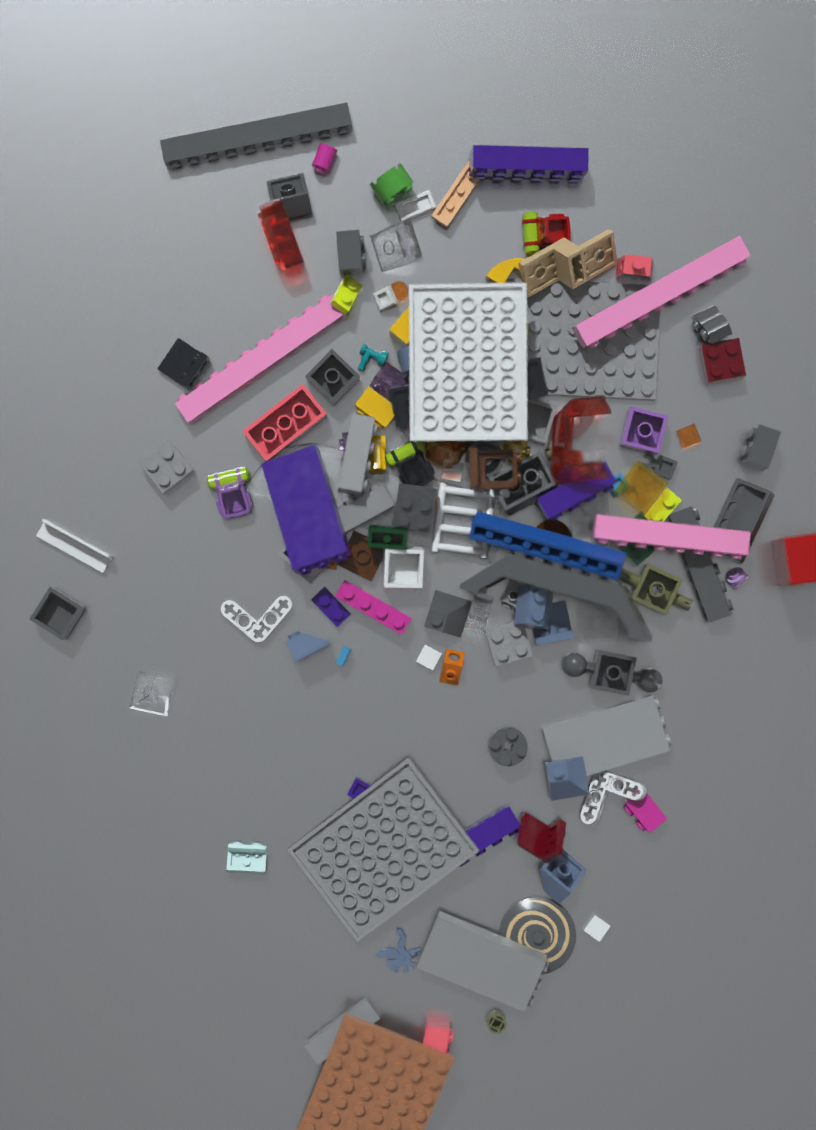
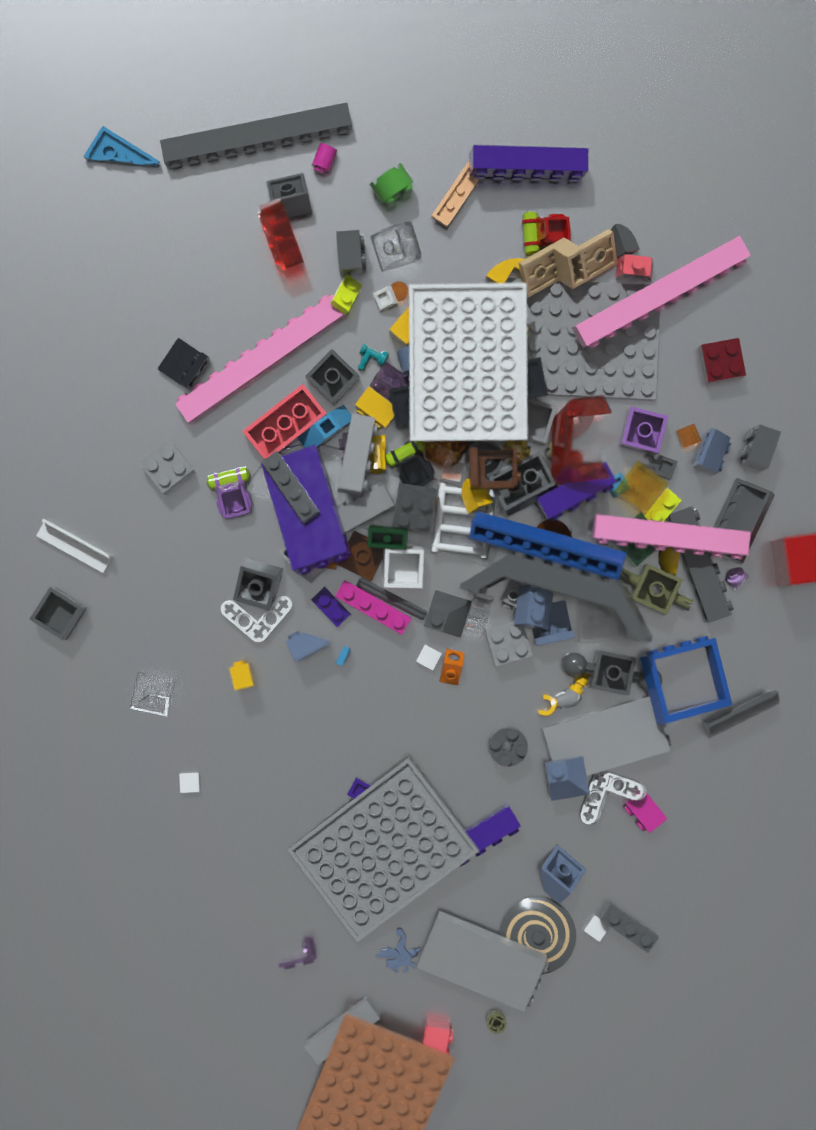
(113, 148): none -> dark azure wing
(189, 782): none -> white tile
(242, 675): none -> yellow brick
(246, 858): light aqua bracket -> none
(257, 583): none -> dark grey slope
(290, 487): none -> dark grey plate
(308, 946): none -> clear purple bracket
(326, 427): none -> dark azure slope
(391, 598): none -> dark grey axle
(415, 206): white tile -> none
(474, 498): none -> yellow brick
(540, 839): dark red bracket -> none
(567, 699): none -> piece
(624, 240): none -> dark grey brick
(628, 927): none -> dark grey brick
(655, 688): none -> blue window
(669, 561): none -> yellow brick
(711, 324): dark grey brick -> none
(712, 451): none -> sand blue slope
(742, 713): none -> dark grey slope

